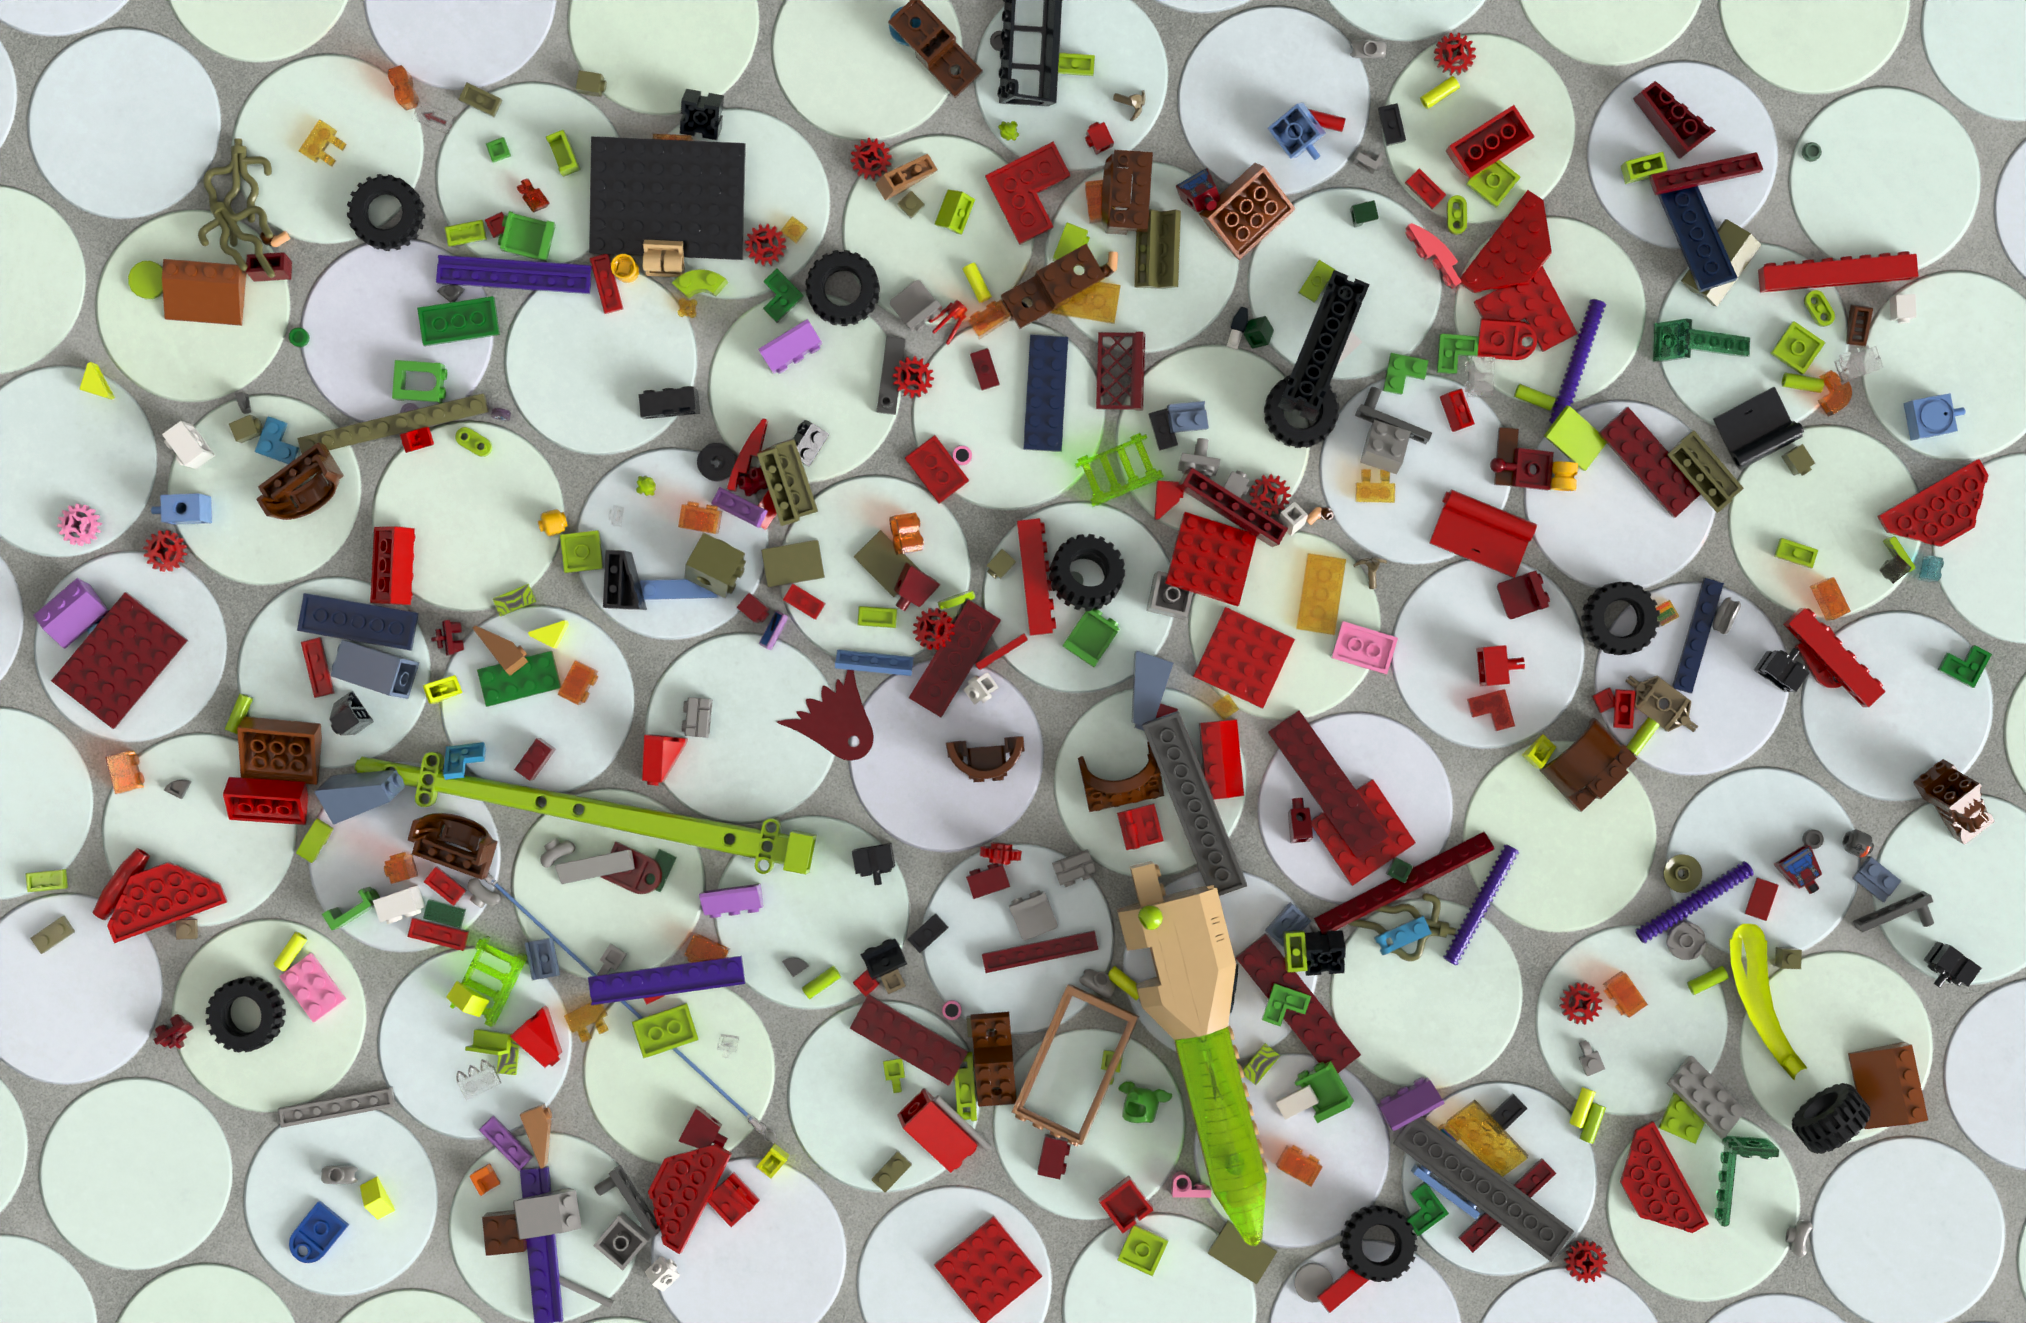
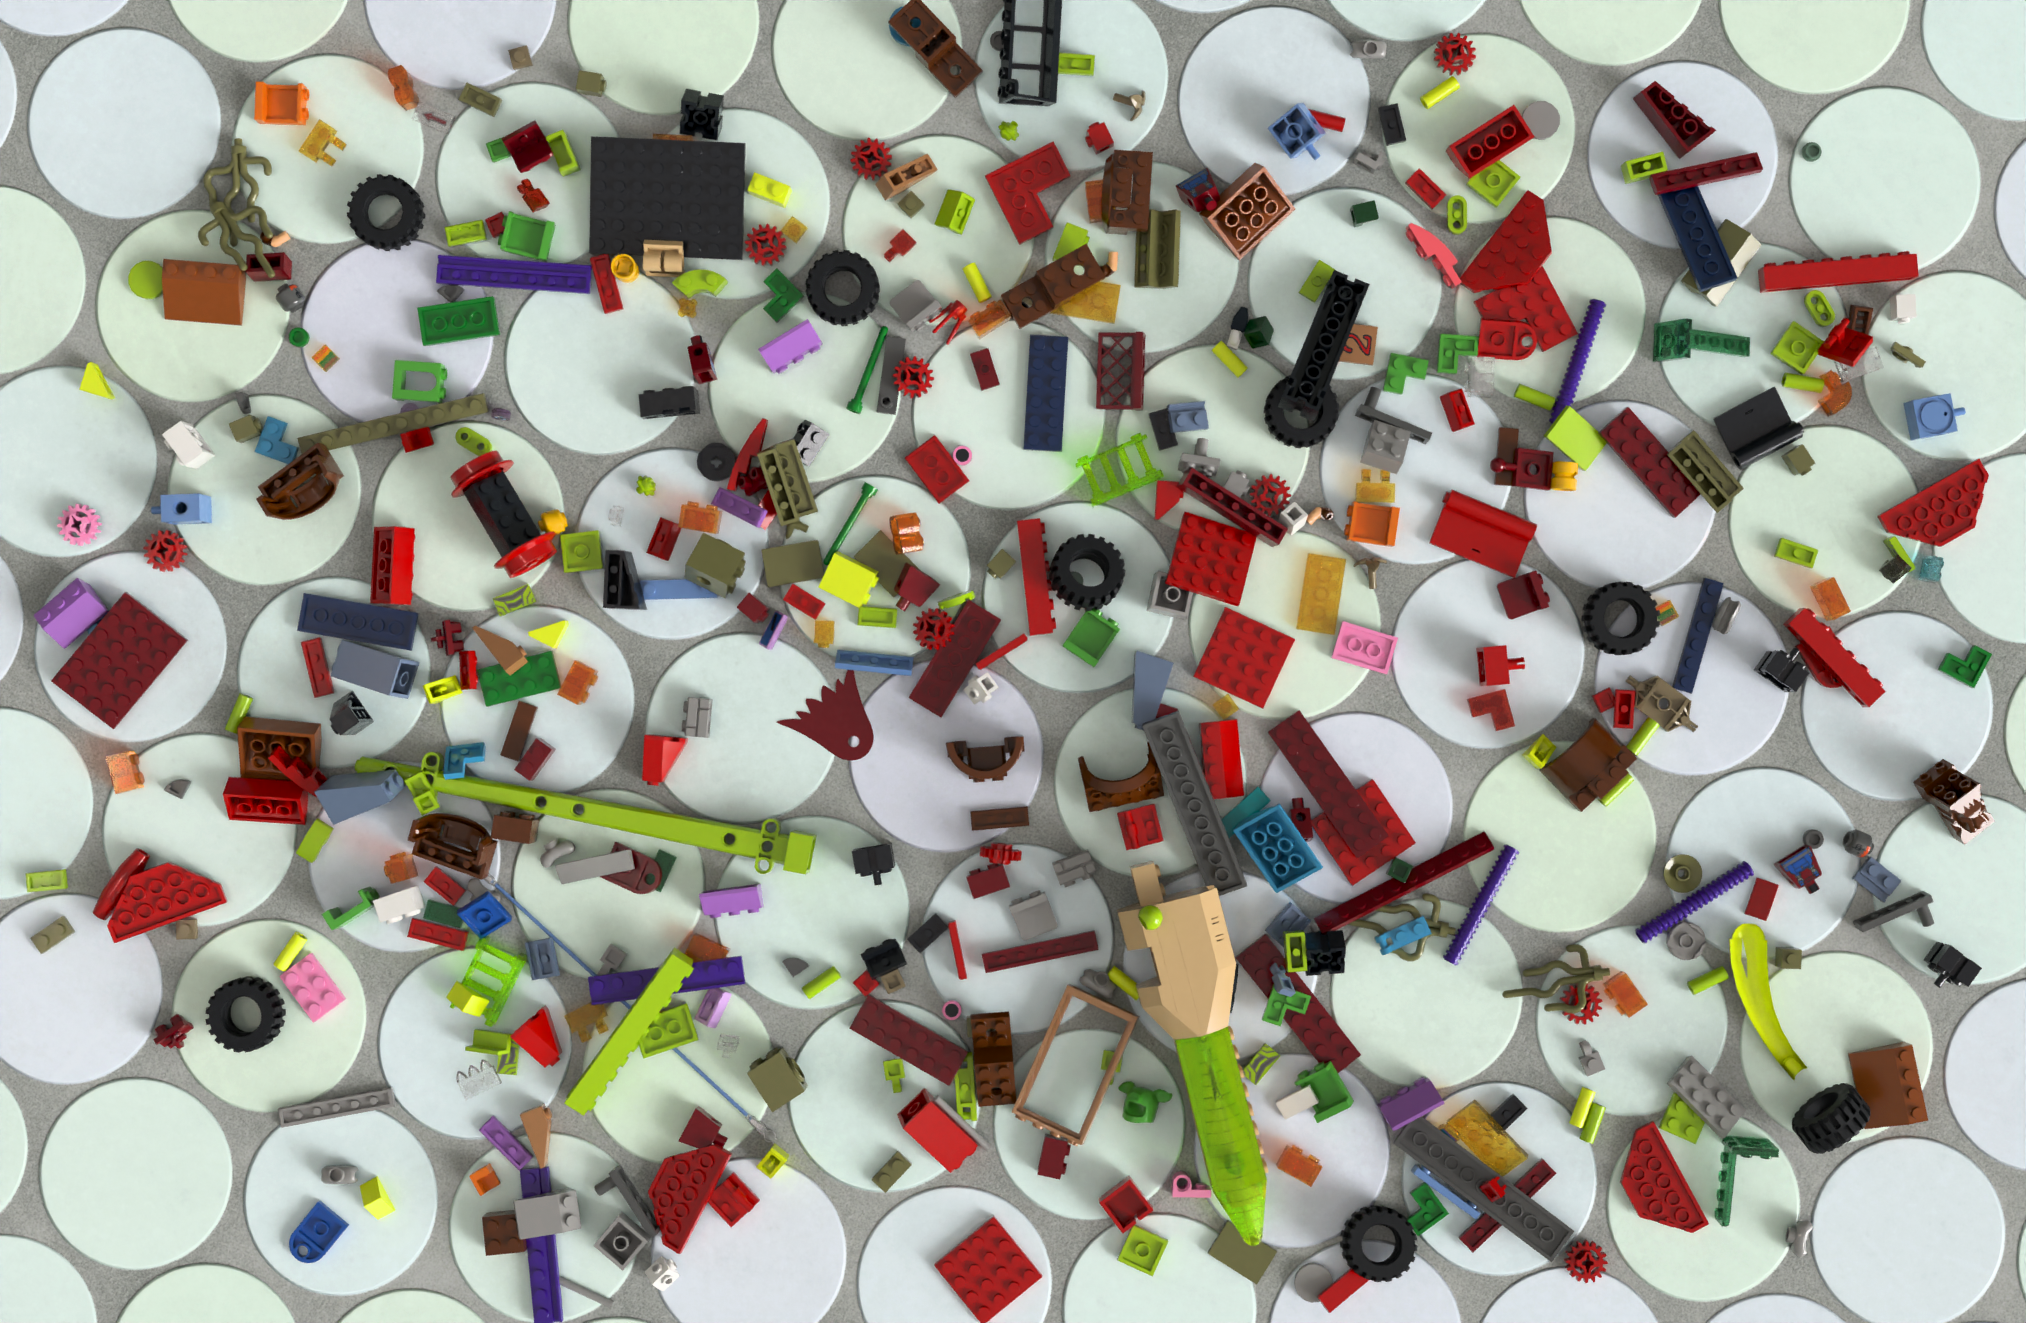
(281, 104): none -> orange panel
(290, 298): none -> dark grey head
(297, 770): none -> red slope
(325, 358): none -> clear yellow tile
(422, 793): none -> lime slope
(468, 675): none -> red plate
(484, 915): none -> blue plate
(502, 514): none -> brick
(515, 828): none -> reddish brown brick
(519, 731): none -> reddish brown tile
(520, 57): none -> dark tan plate
(528, 146): none -> dark red bracket
(629, 1031): none -> lime brick
(664, 539): none -> red slope
(701, 360): none -> dark red torso
(713, 1007): none -> lavender slope
(769, 190): none -> neon yellow brick
(777, 1078): none -> olive brick
(796, 525): none -> olive animal
(824, 633): none -> clear yellow bracket
(849, 579): none -> neon yellow brick
(855, 404): none -> green piece
(867, 492): none -> green piece
(901, 244): none -> clear red plate
(957, 950): none -> red tile
(999, 818): none -> reddish brown tile
(1229, 359): none -> neon yellow piece
(1248, 806): none -> teal tile
(1277, 847): none -> dark azure slope
(1282, 982): none -> sand blue plate
(1360, 345): none -> medium nougat tile
(1372, 524): none -> orange panel
(1492, 1189): none -> red tile
(1542, 119): none -> light grey tile
(1581, 976): none -> olive plant
(1616, 790): none -> lime piece
(1845, 344): none -> red plate
(1906, 354): none -> olive plate

